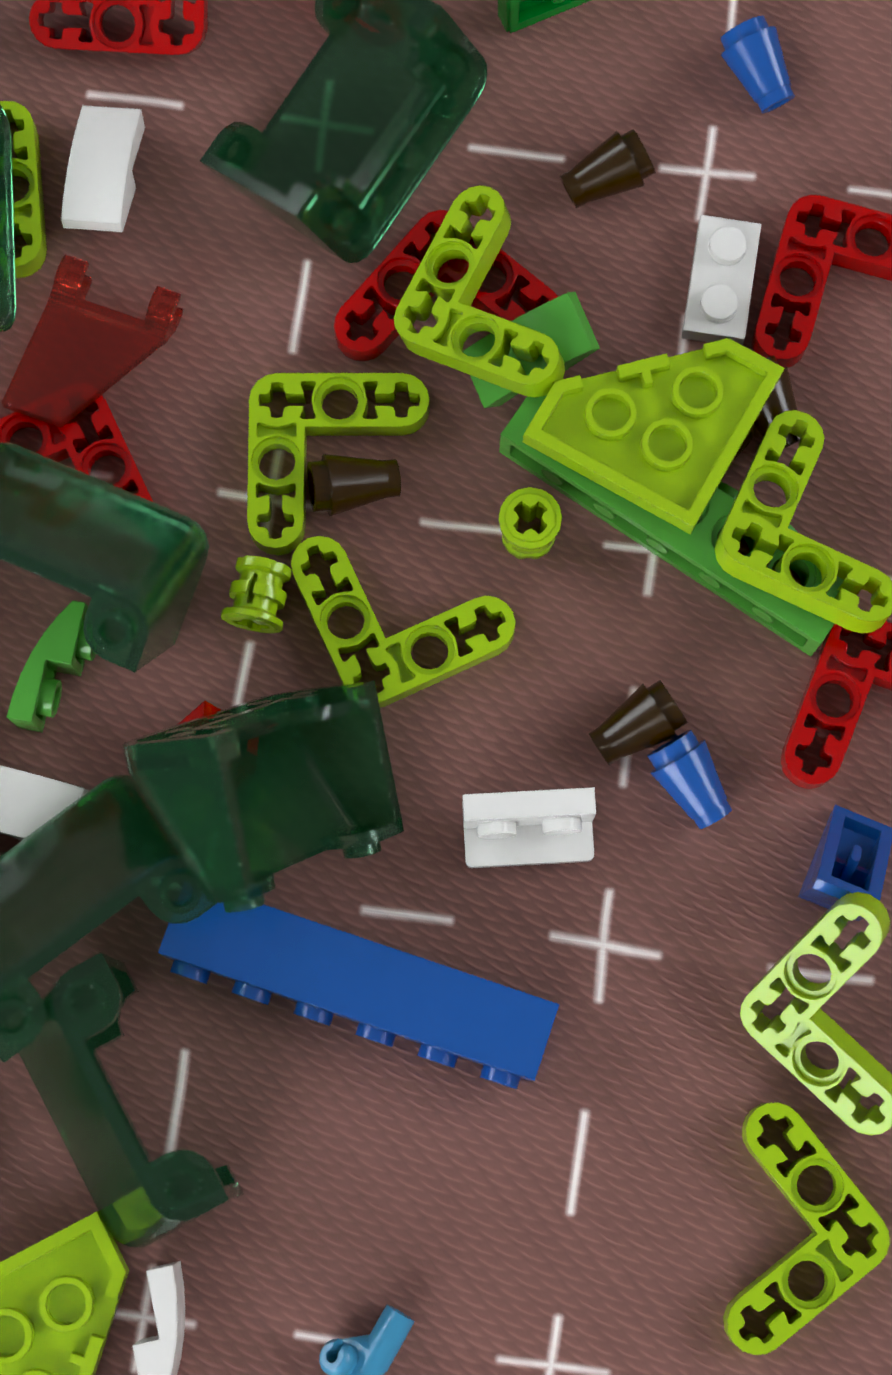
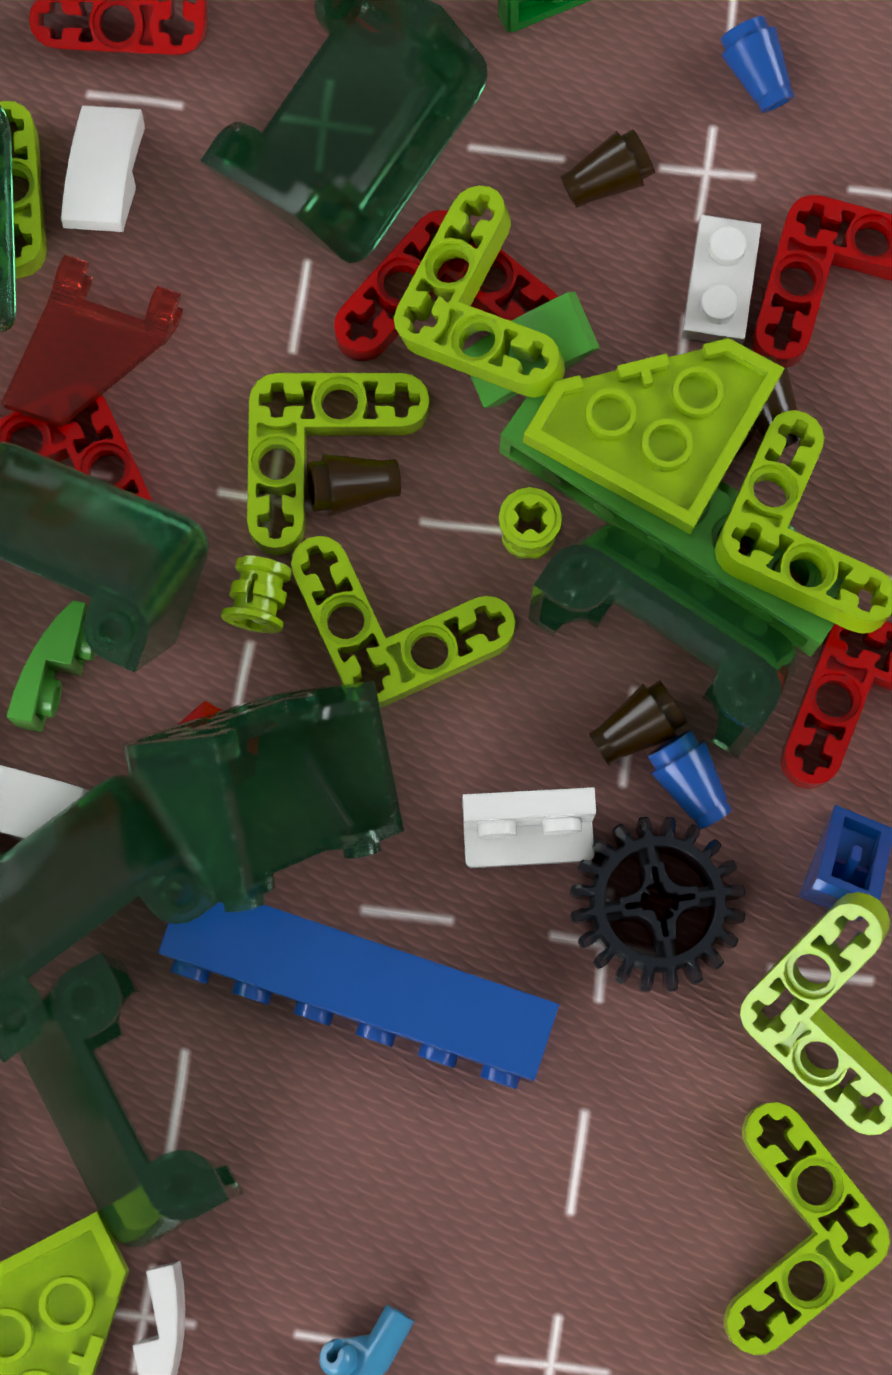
(618, 568): none -> clear green windscreen
(661, 935): none -> black gear

